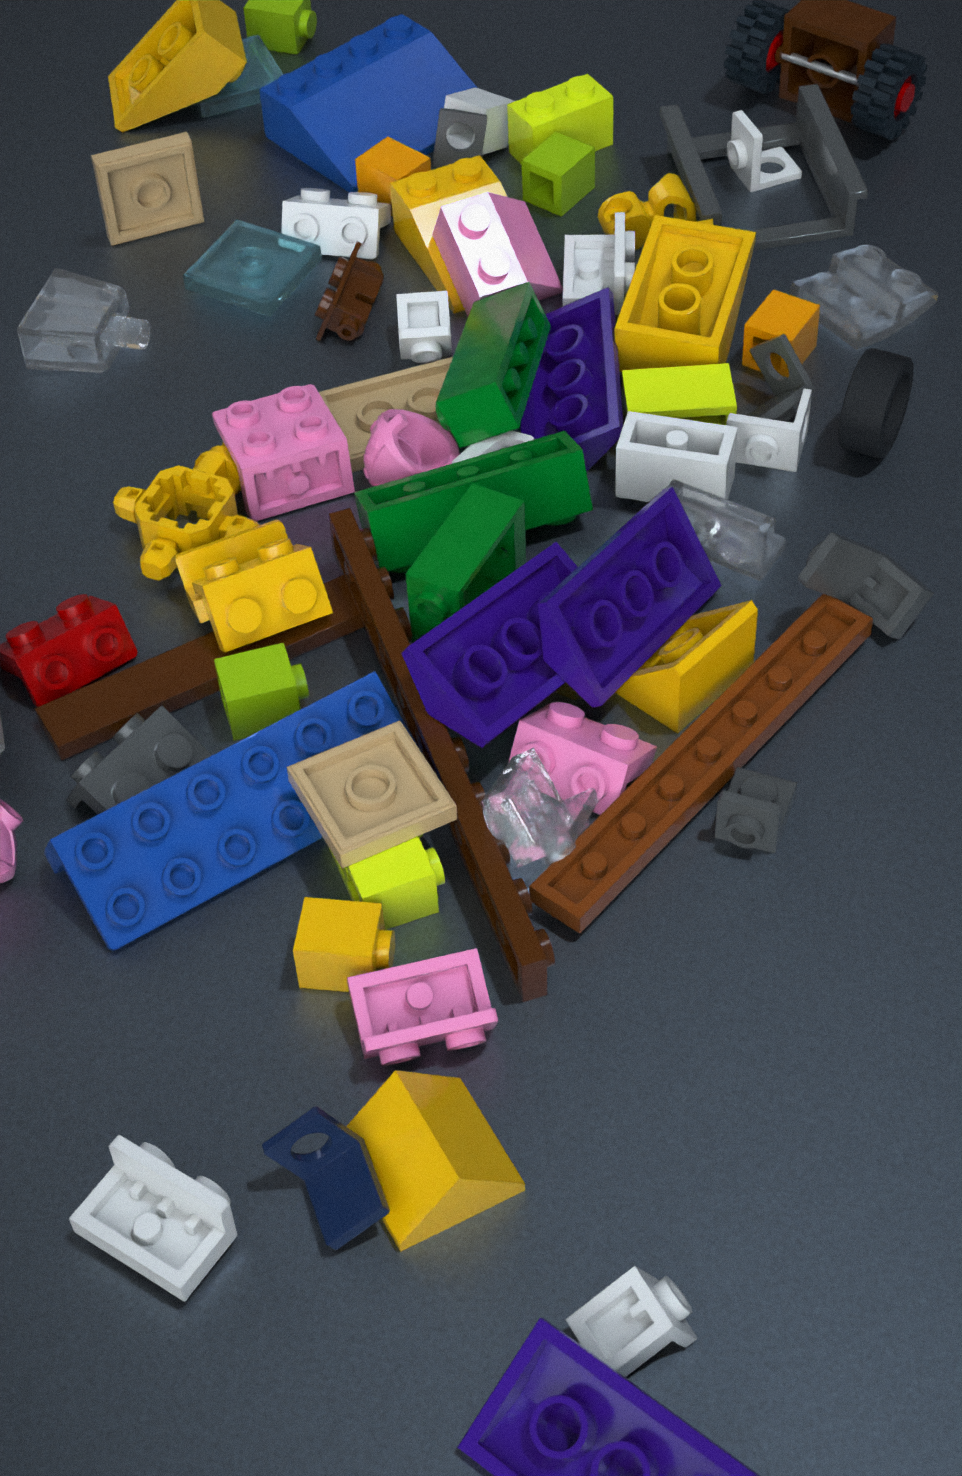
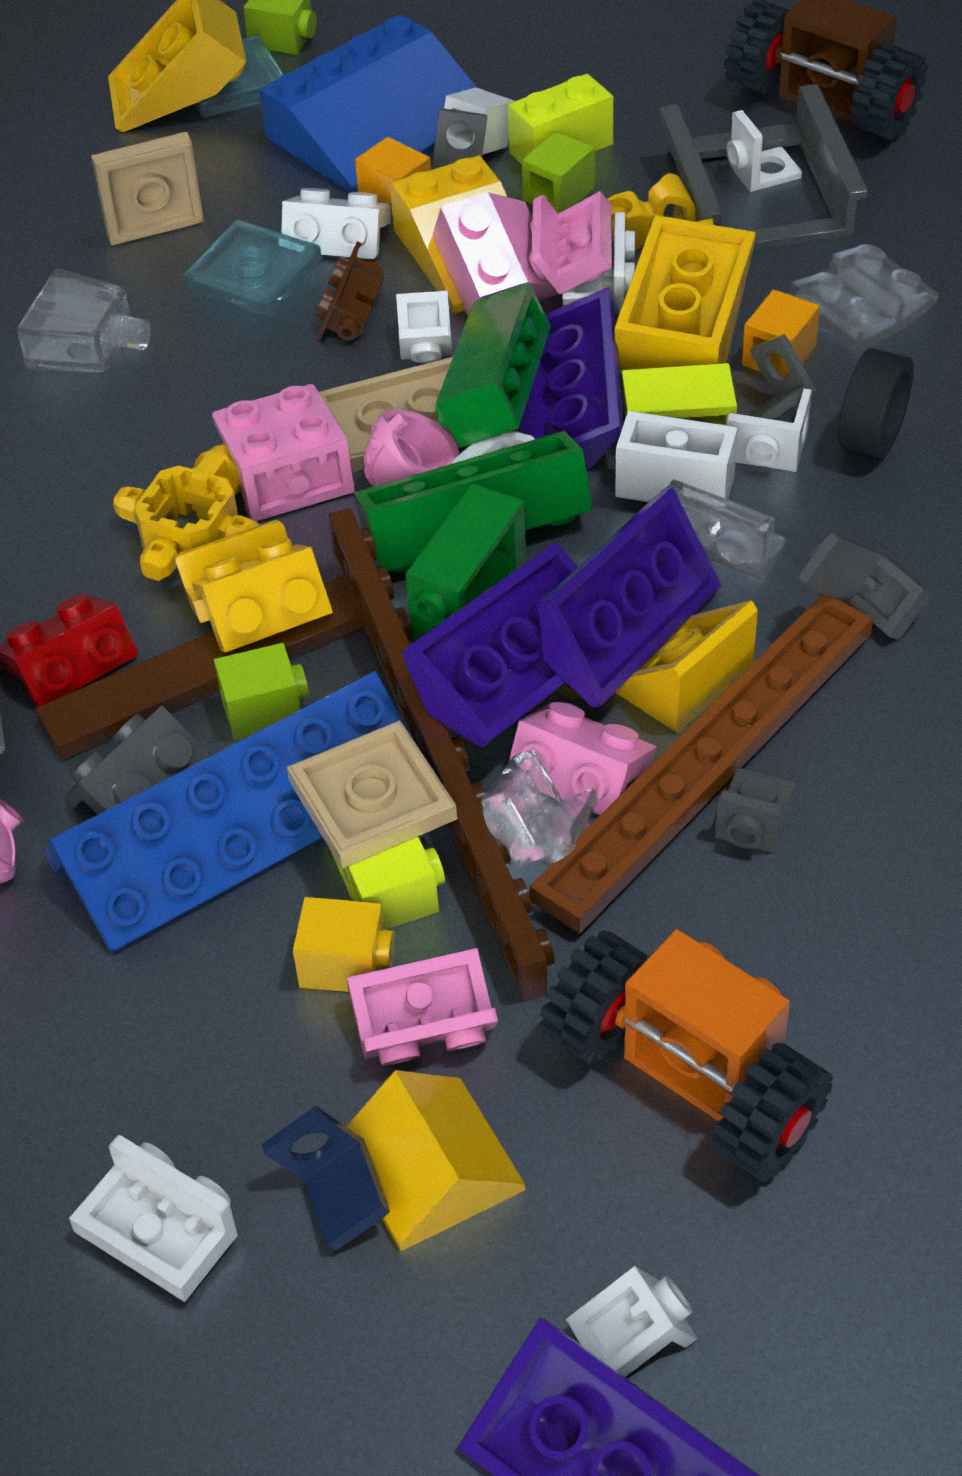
(573, 243): none -> bright pink bracket
(698, 1032): none -> brick

